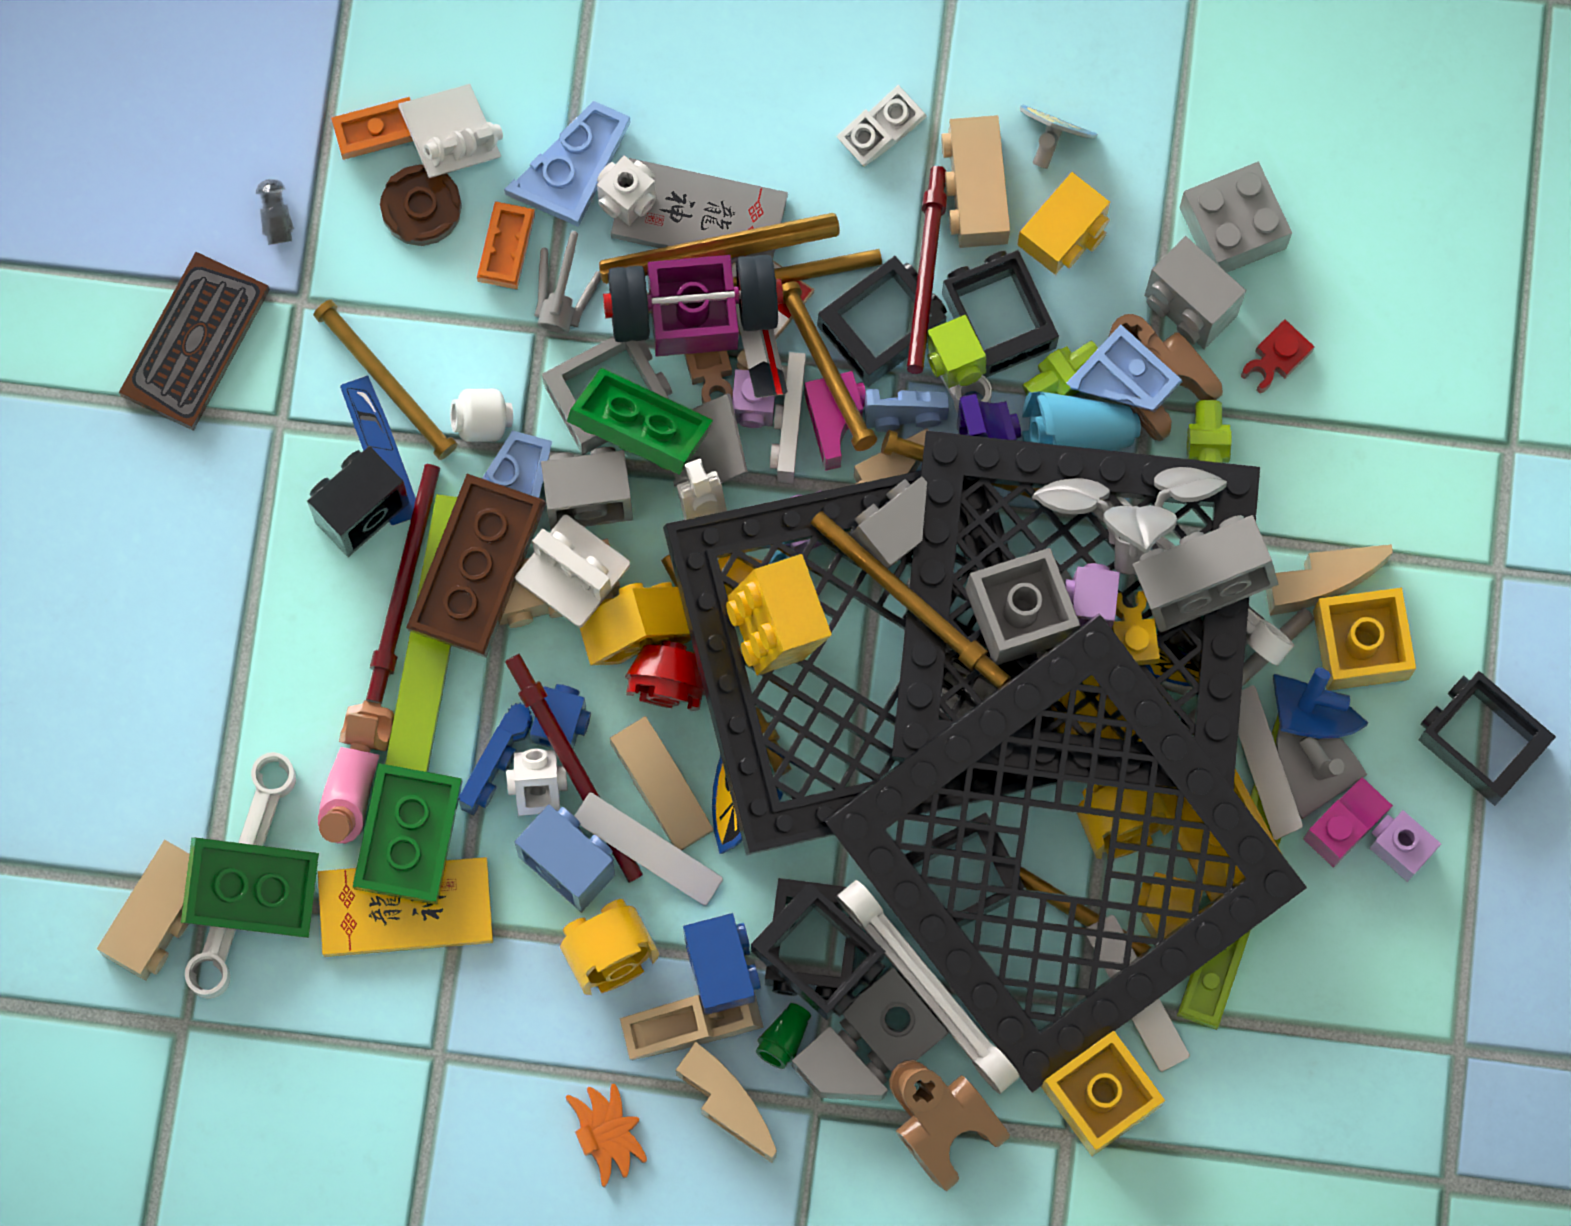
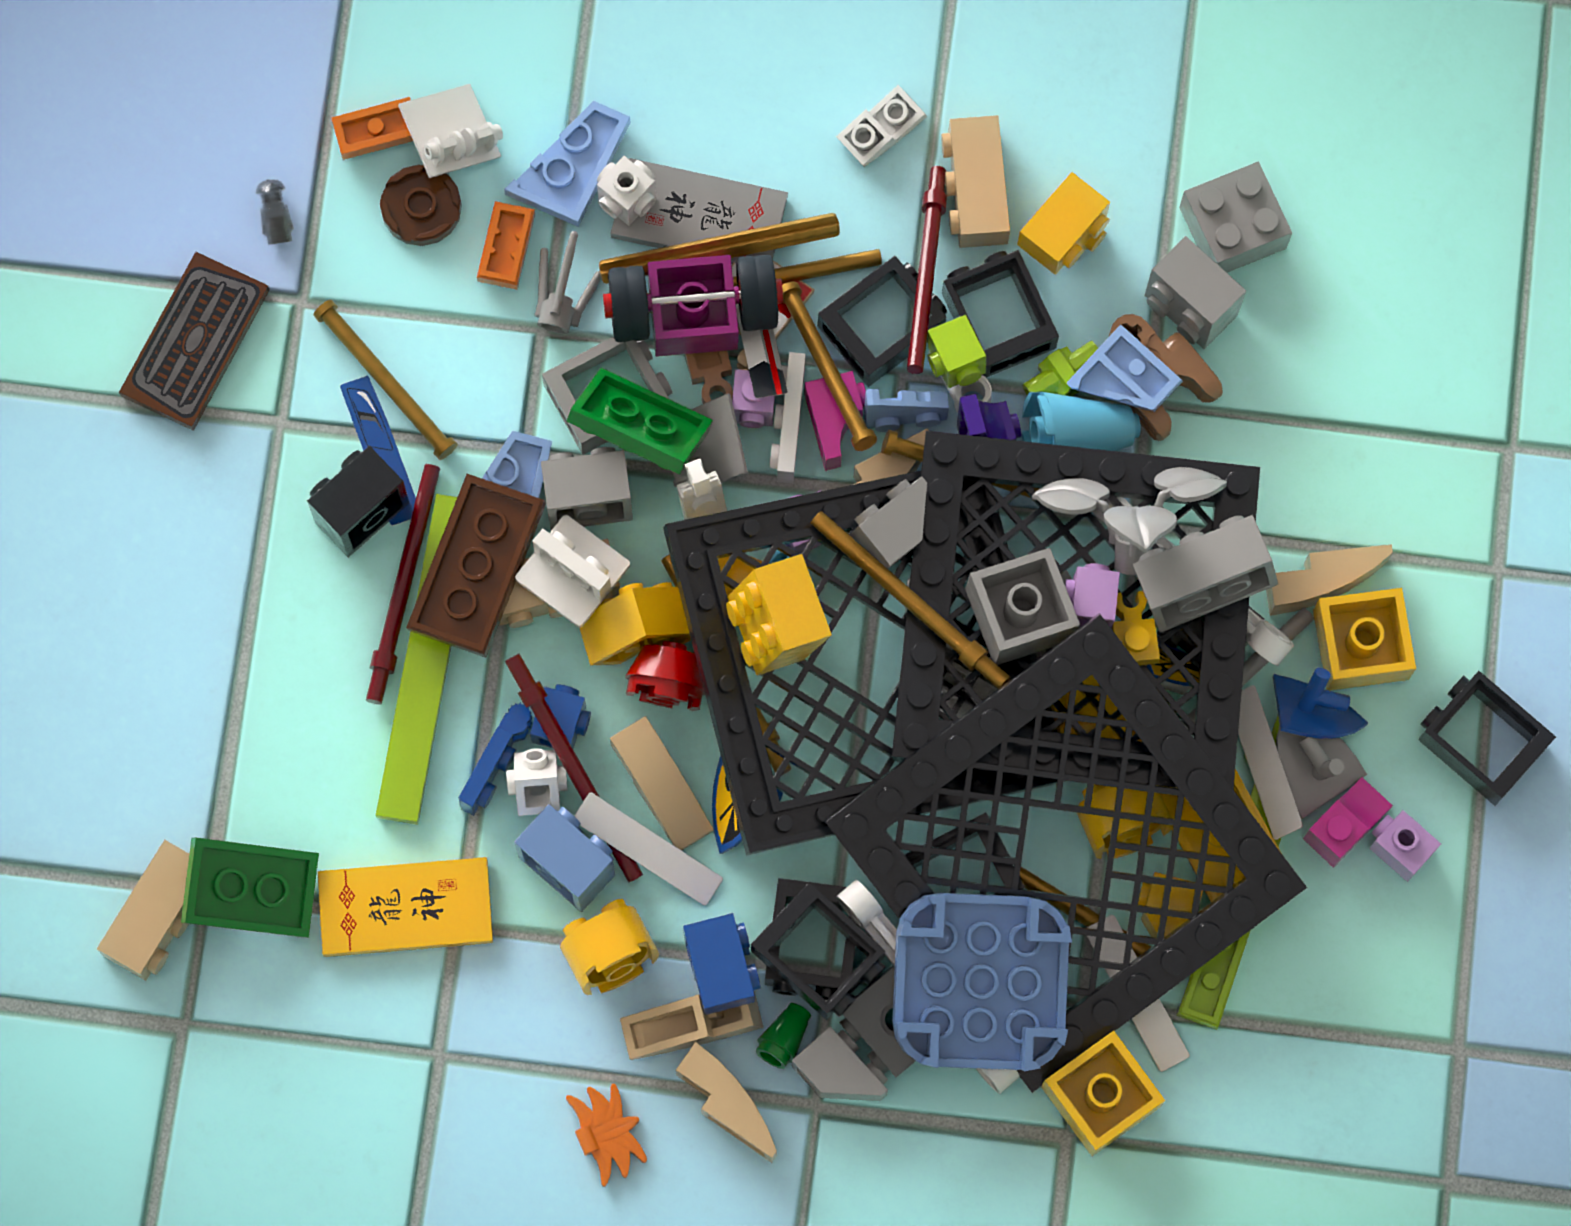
(254, 833): white piece -> none
(351, 777): piece -> none
(407, 833): green plate -> none
(480, 415): white head -> none
(939, 1117): medium nougat piece -> none
(981, 981): none -> medium blue tile
(1050, 138): light grey shield -> none
(1208, 437): lime axle -> none
(1280, 352): red plate -> none

